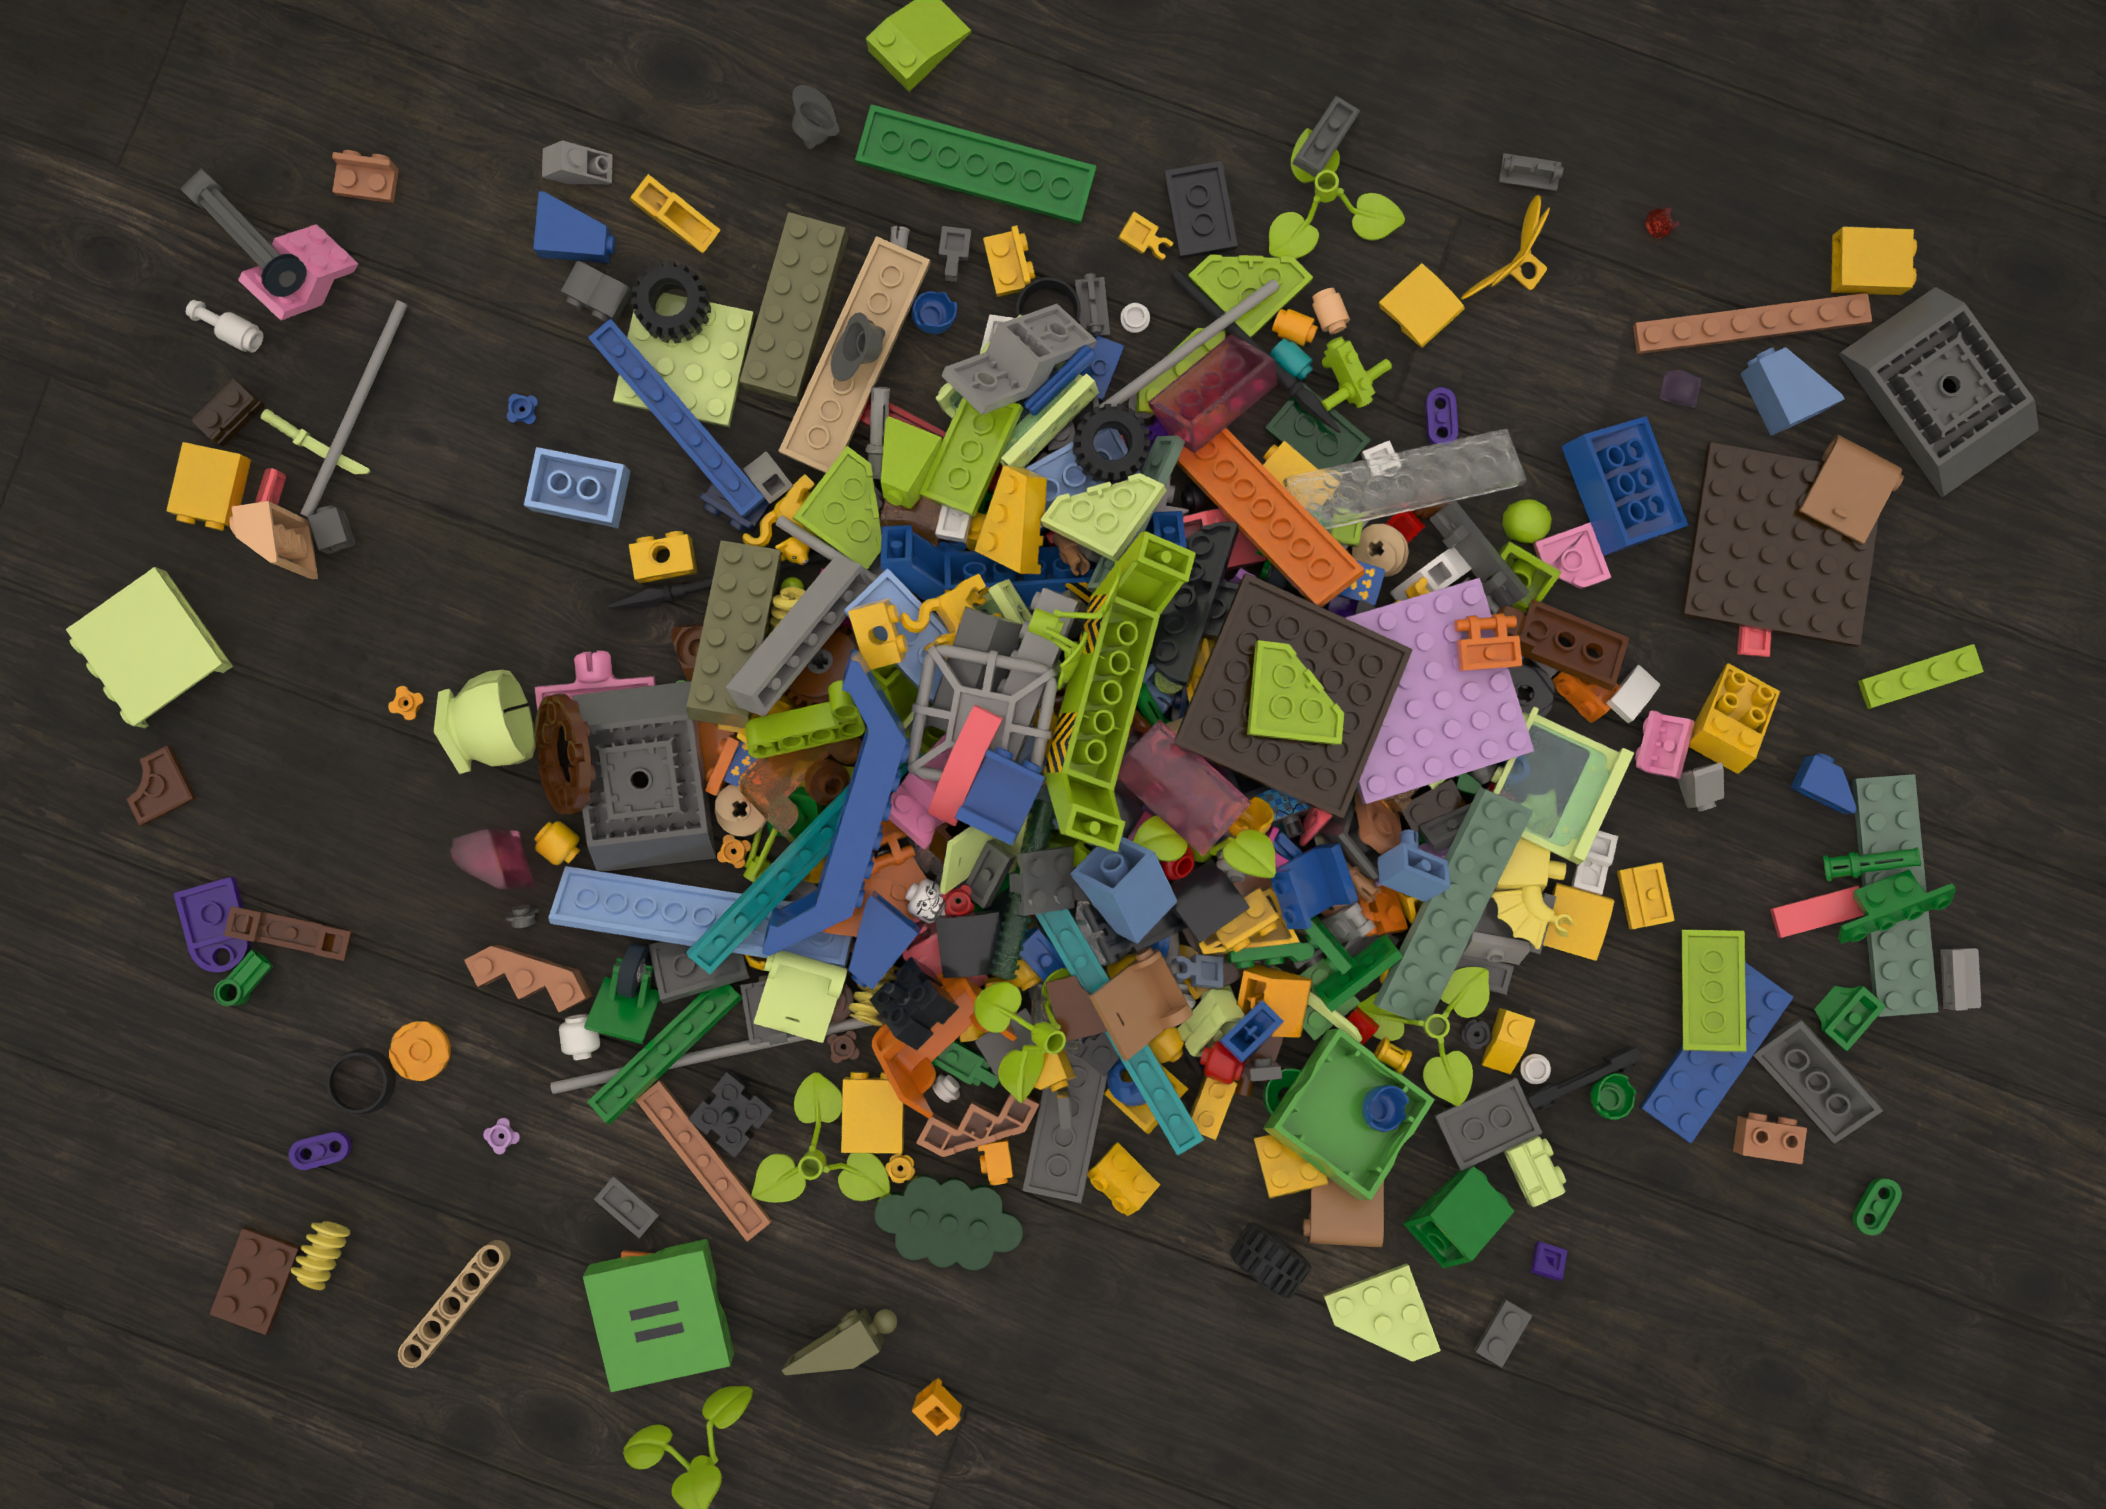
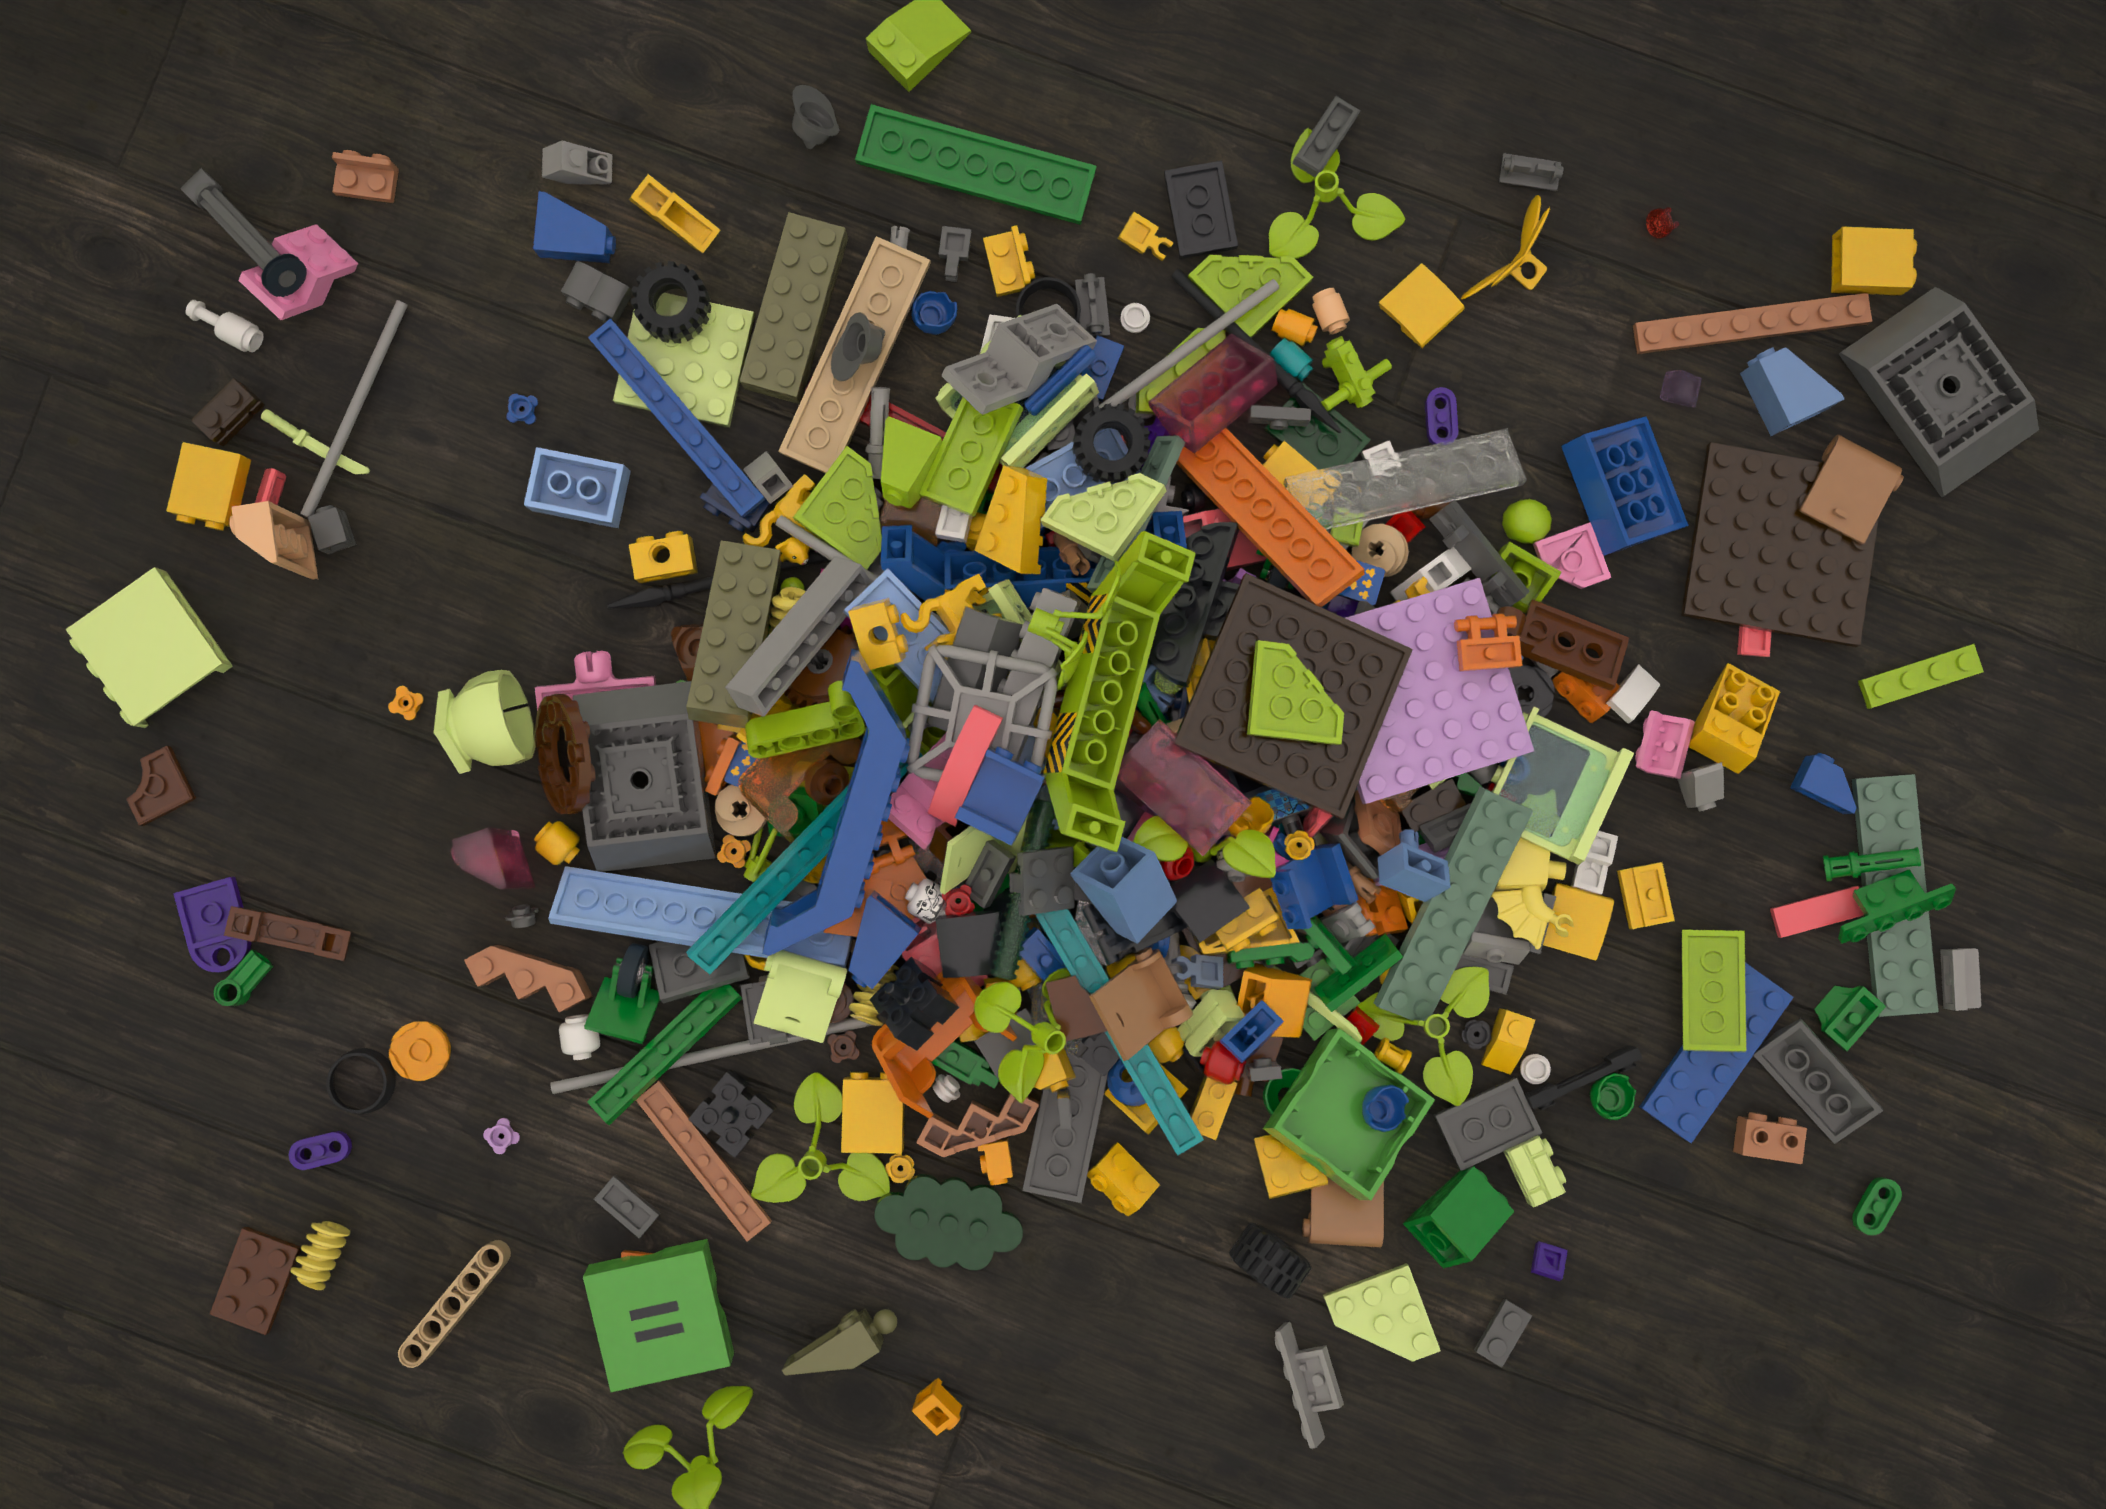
(1279, 417): none -> dark grey plate
(1296, 852): none -> yellow plate
(1311, 1382): none -> light grey bracket

